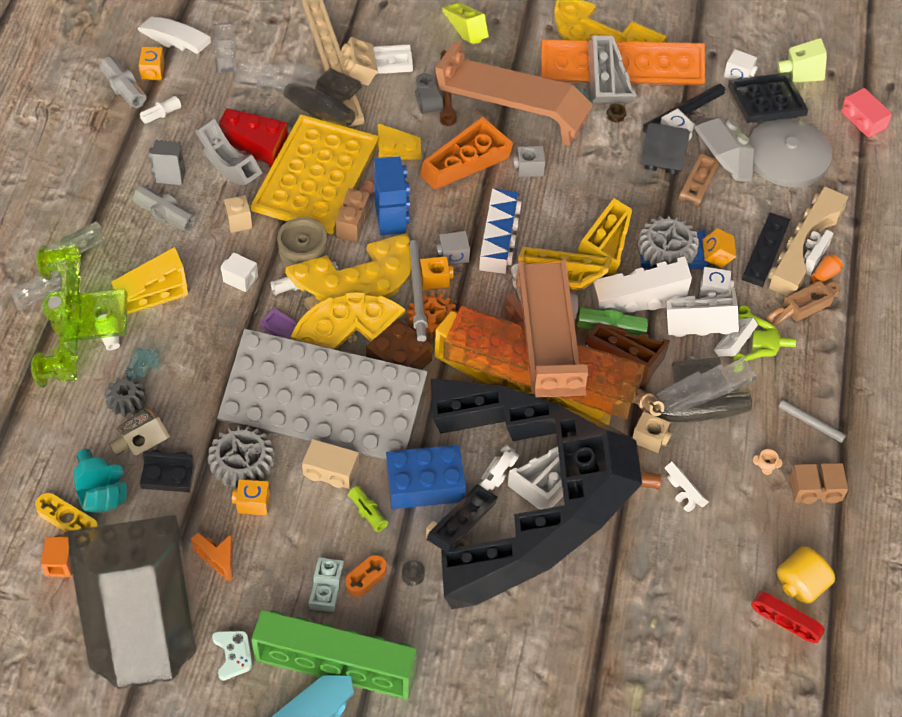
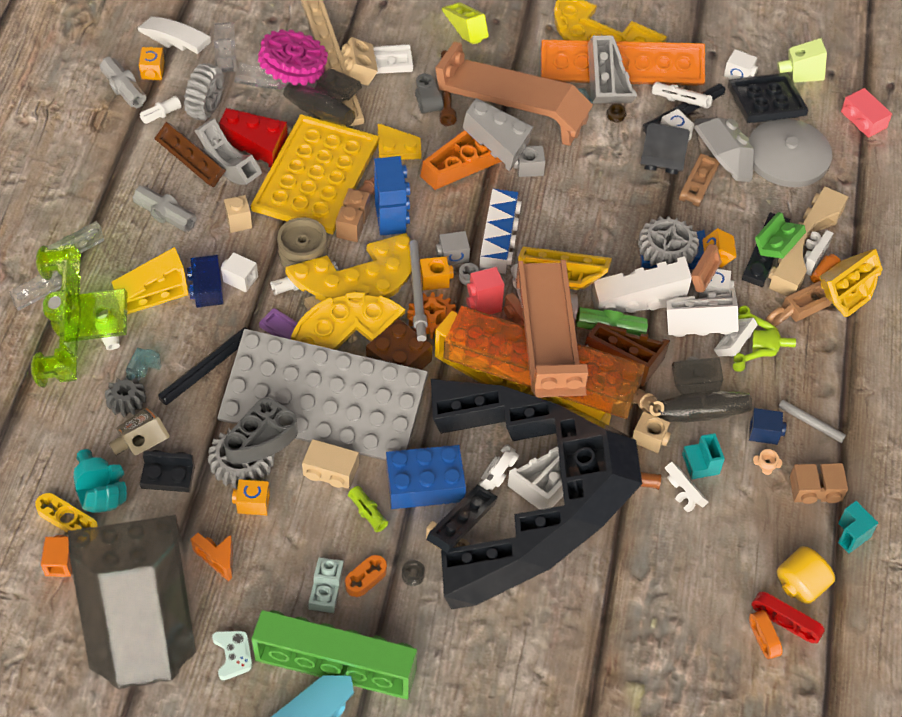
(167, 162): brick -> none
(190, 154): none -> reddish brown plate
(201, 369): none -> black axle
(203, 91): none -> light grey gear
(206, 281): none -> clear blue piece
(269, 437): none -> dark grey beam
(292, 57): none -> dark pink piece
(467, 267): none -> light grey bush
(486, 291): none -> coral brick
(498, 131): none -> light grey wedge
(608, 234): yellow wedge -> none
(662, 90): none -> white pin
(704, 458): none -> teal piece
(706, 268): none -> nougat tile
(707, 386): clear slope -> none
(765, 634): none -> orange beam
(766, 426): none -> dark blue brick
(778, 237): none -> bright green bracket
(852, 281): none -> yellow wedge
(857, 527): none -> teal piece

